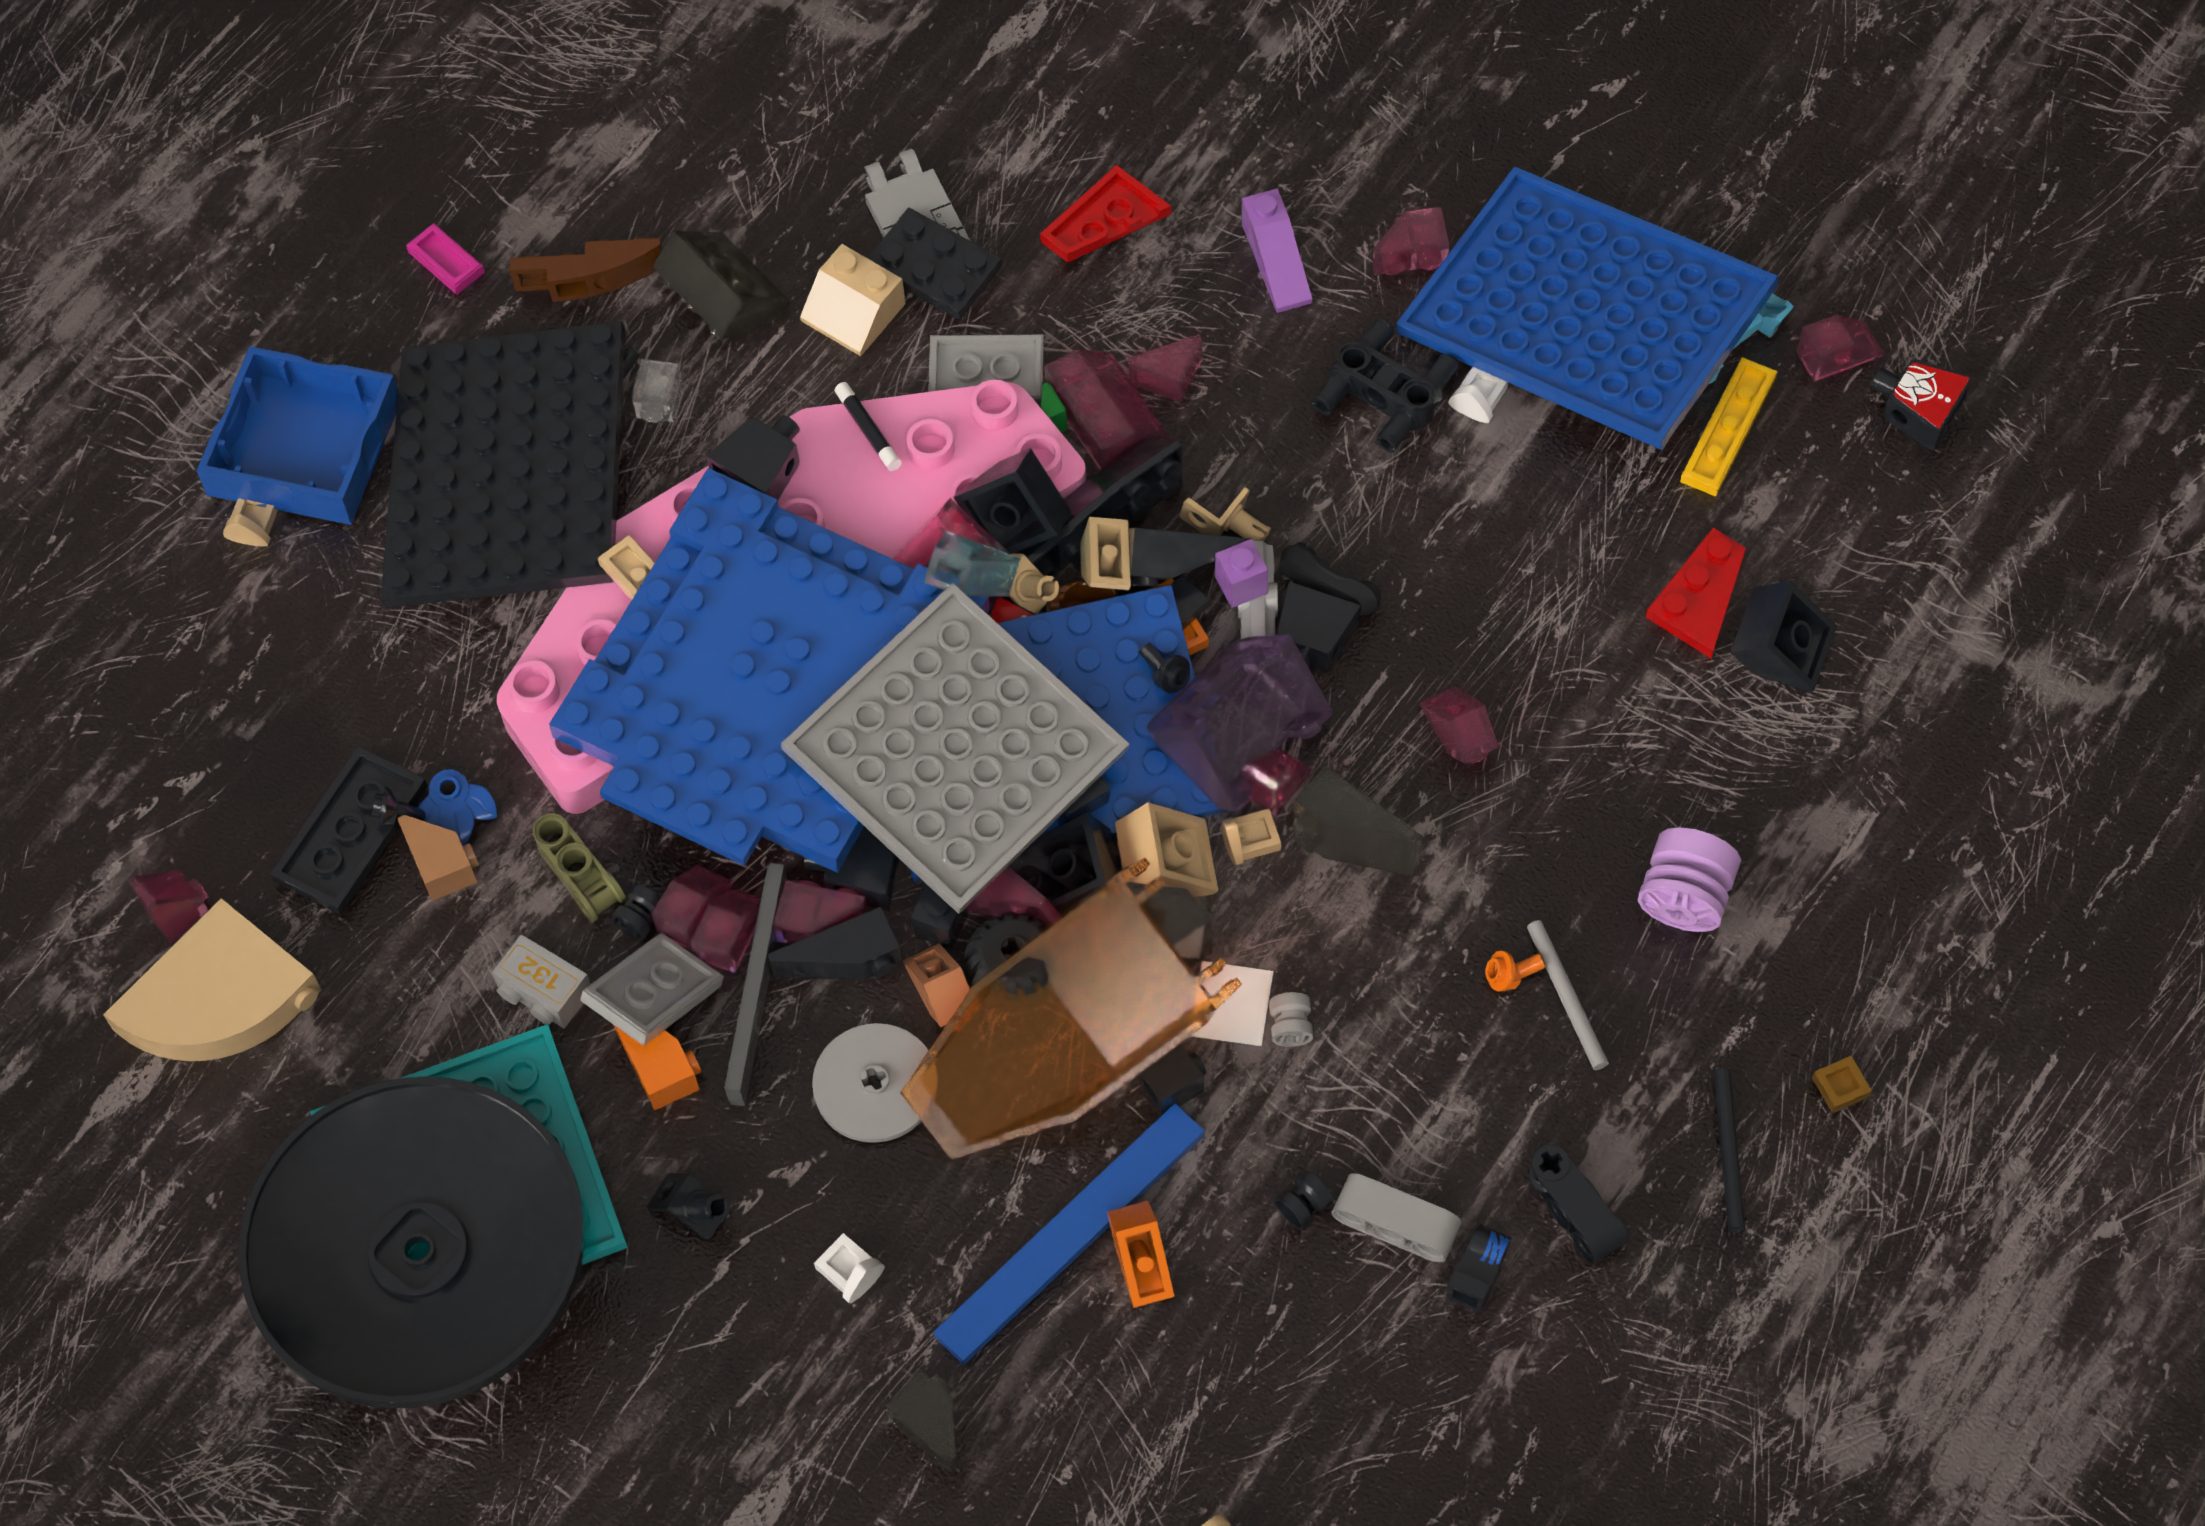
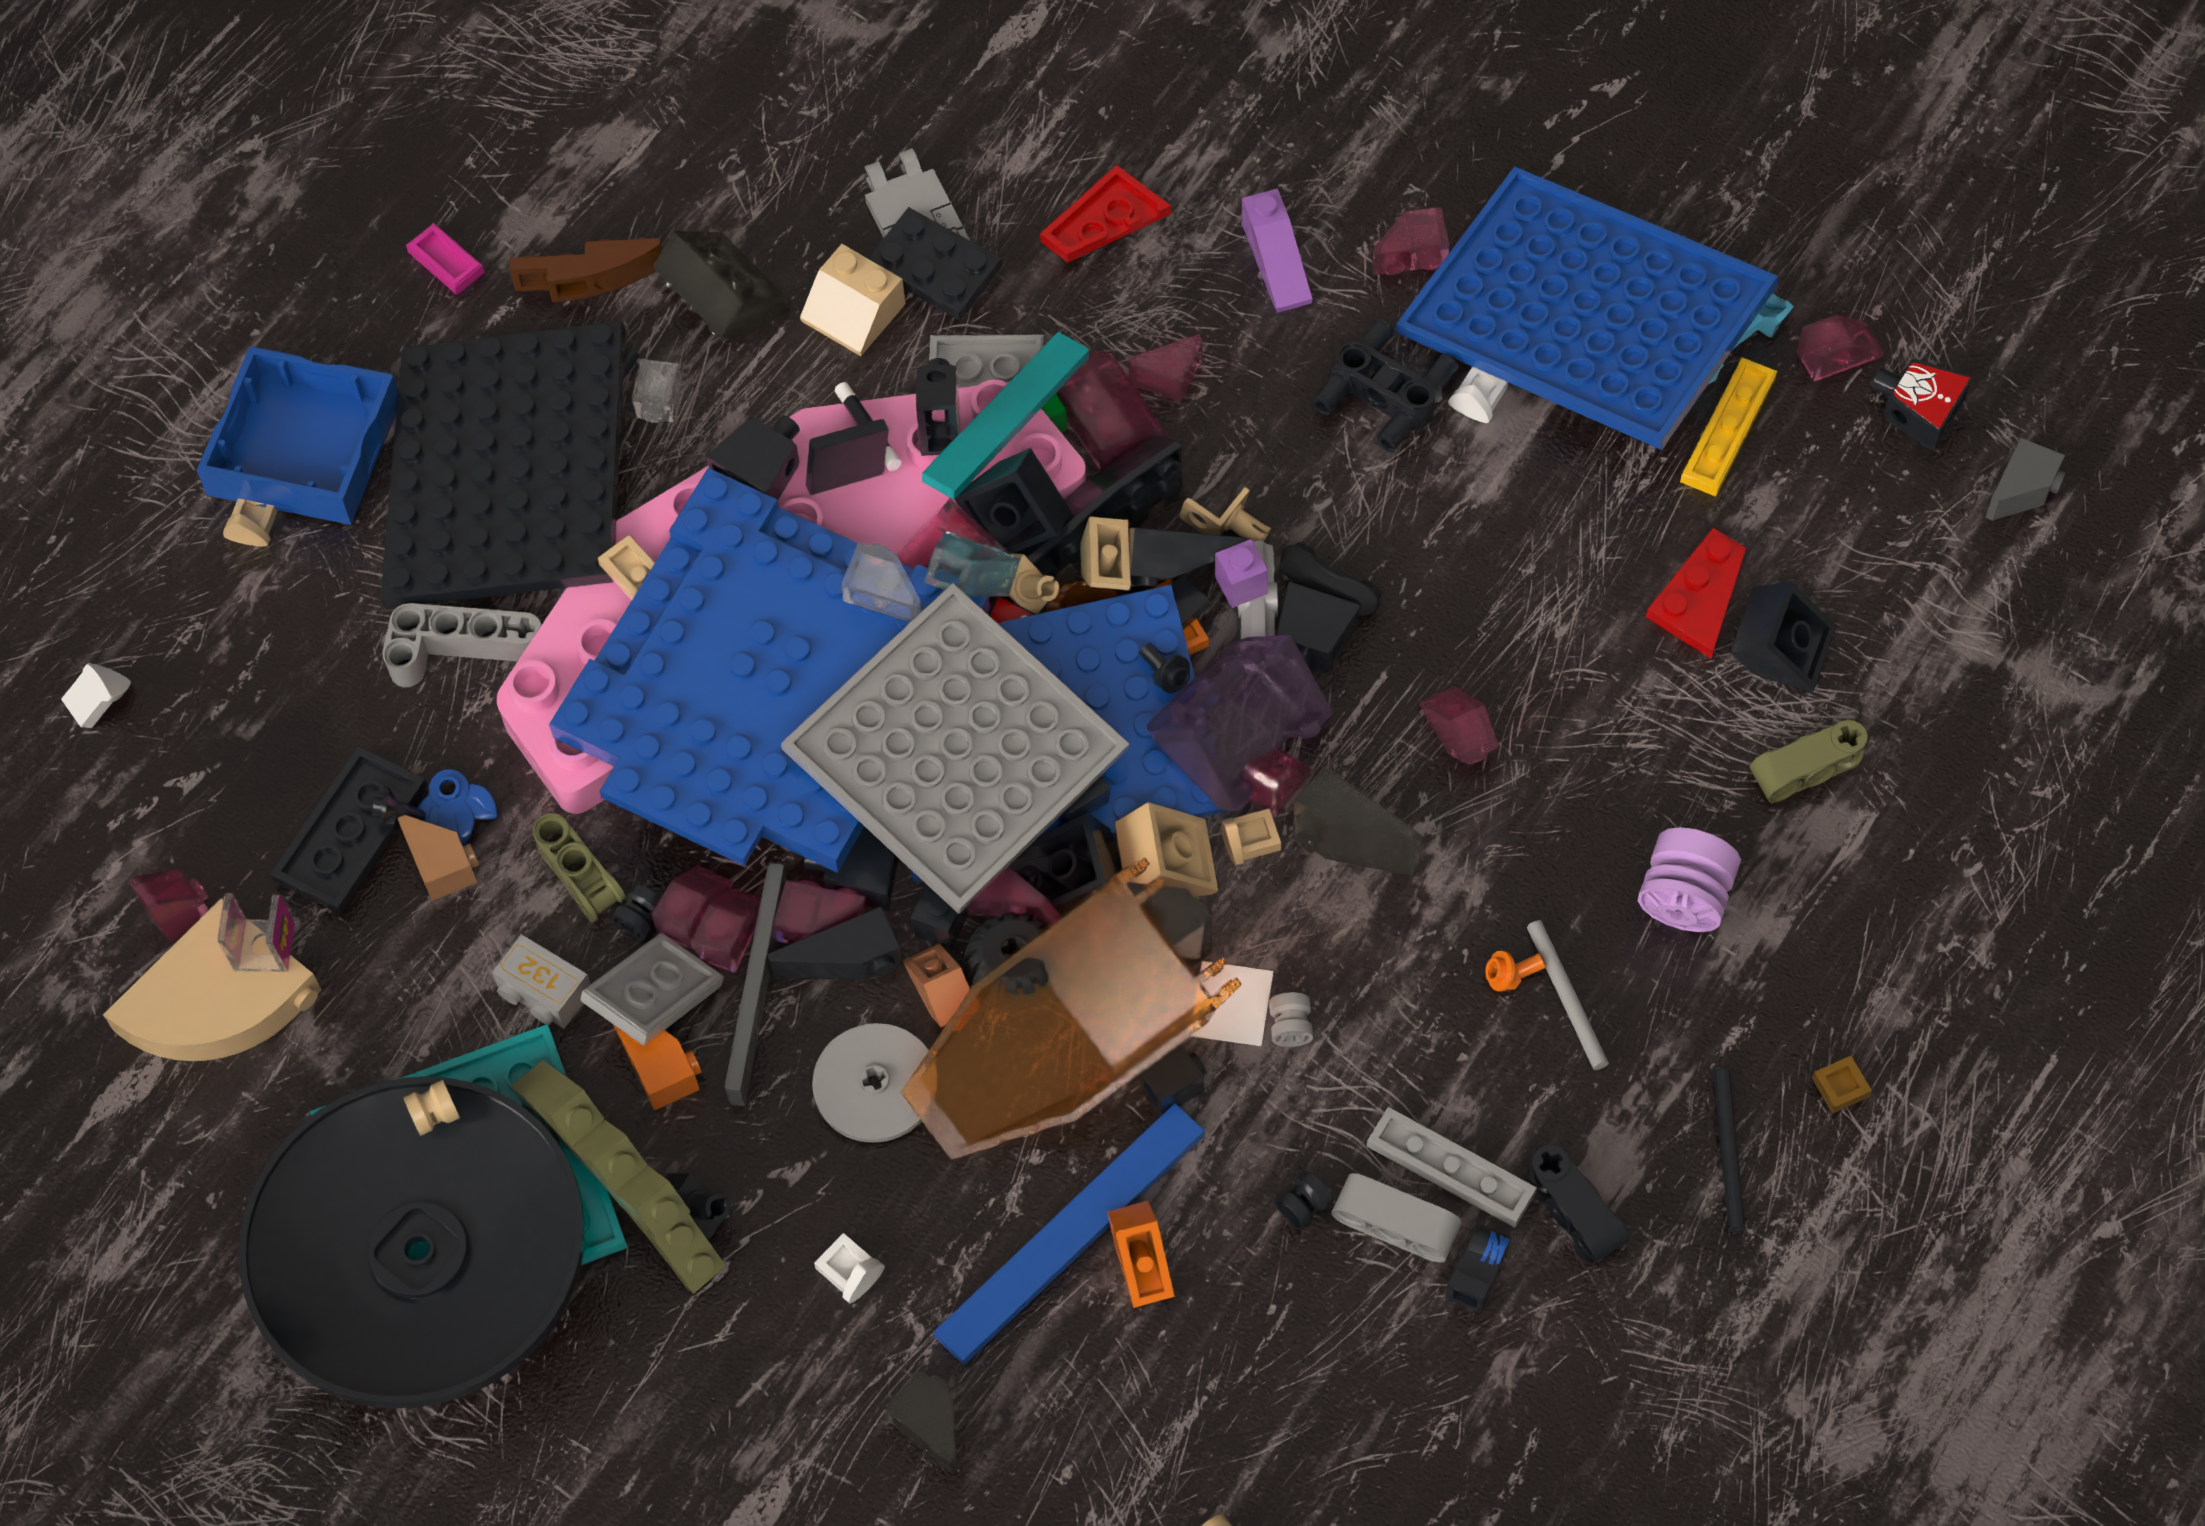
(94, 693): none -> white tile
(238, 935): none -> clear piece
(431, 1107): none -> tan wheel
(510, 638): none -> light grey beam
(622, 1171): none -> olive arch
(846, 456): none -> black tile
(880, 583): none -> clear slope
(937, 390): none -> black torso
(1005, 415): none -> teal tile
(1451, 1167): none -> light grey plate
(1810, 760): none -> olive piece
(2027, 480): none -> dark grey slope

